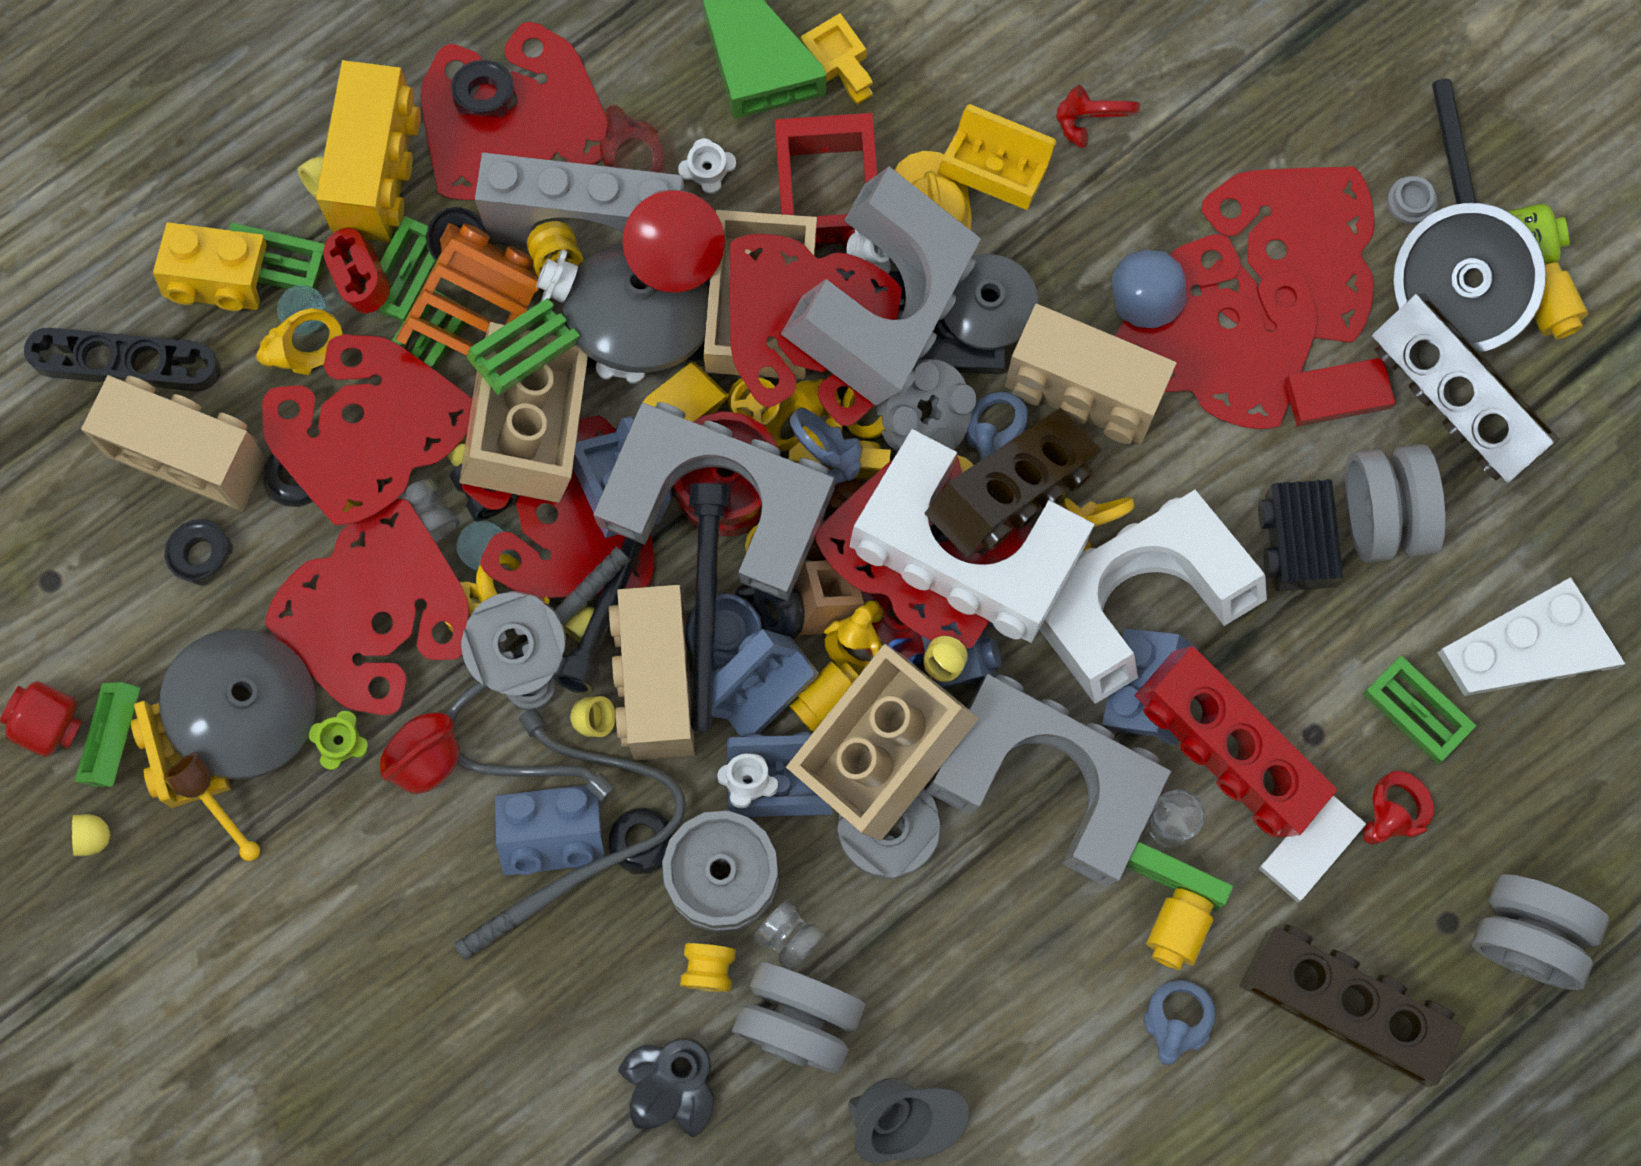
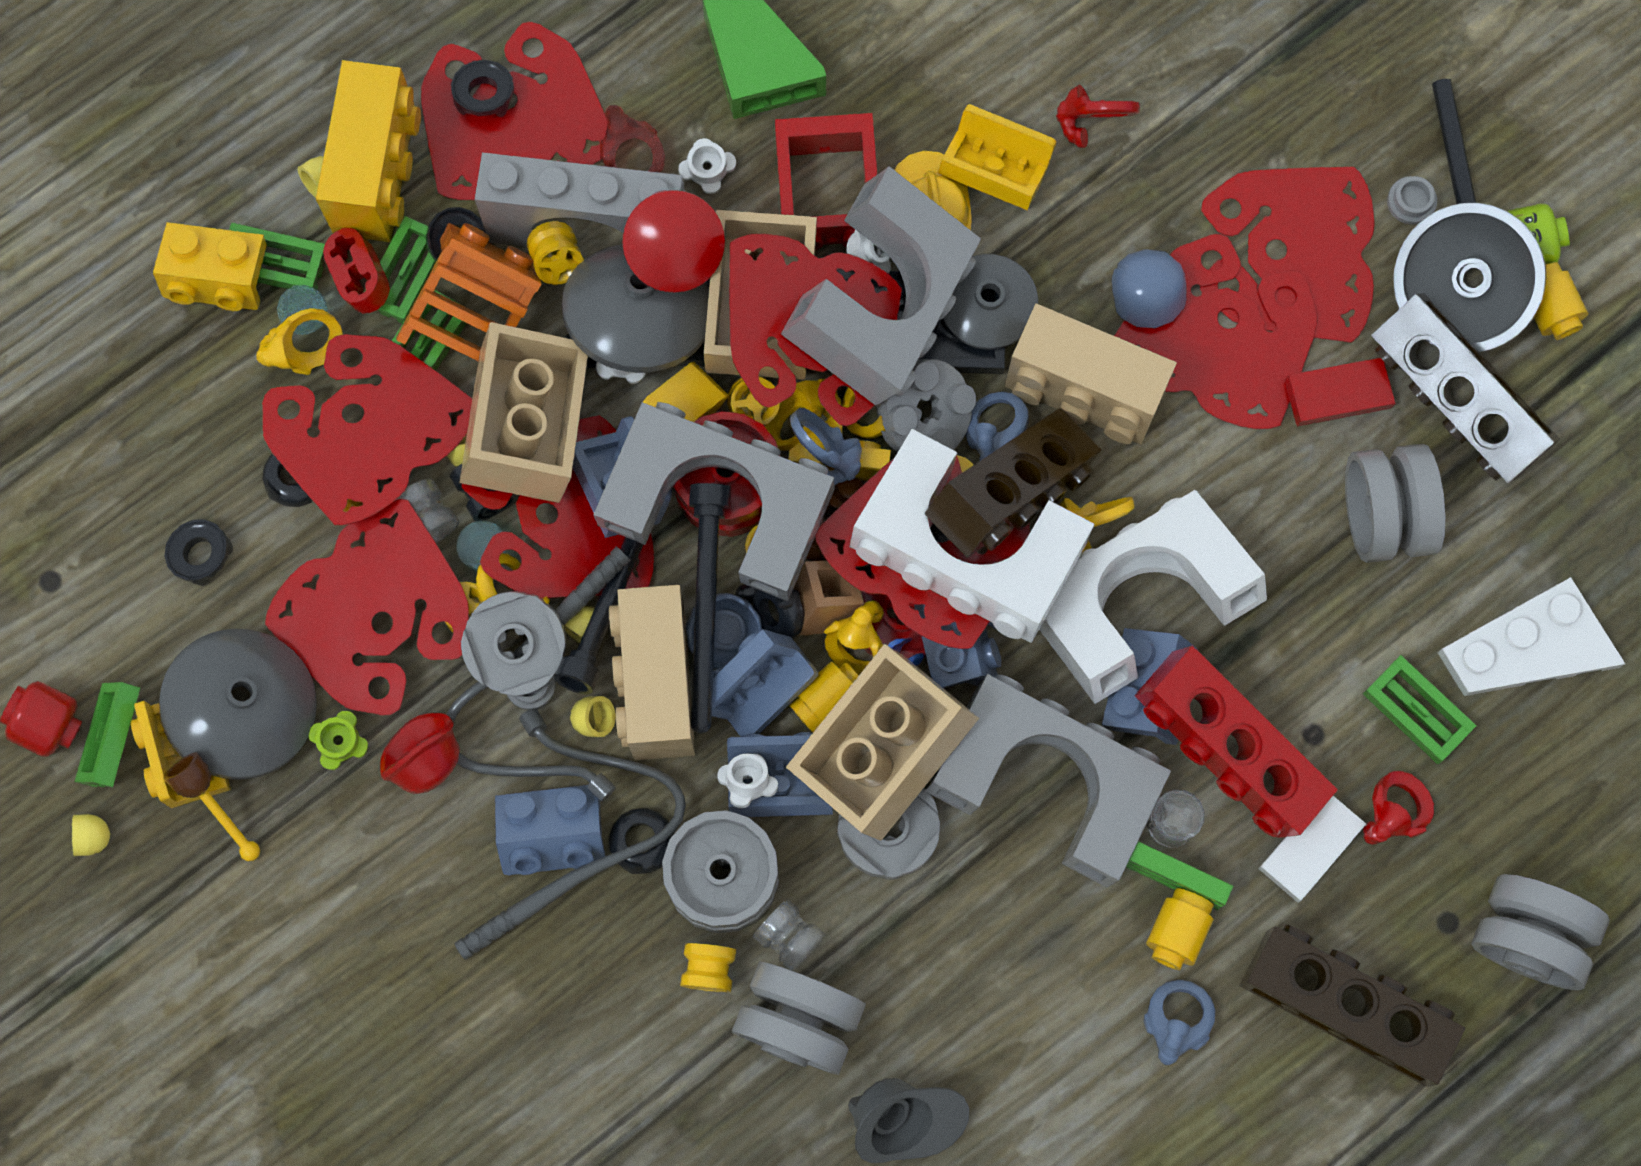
(123, 355): black beam -> none
(175, 441): tan brick -> none
(553, 324): bright green tile -> none
(557, 278): white plate -> none
(665, 1092): black plate -> none
(840, 53): yellow plate -> none
(949, 657): light yellow hinge -> none
(1301, 535): black brick -> none

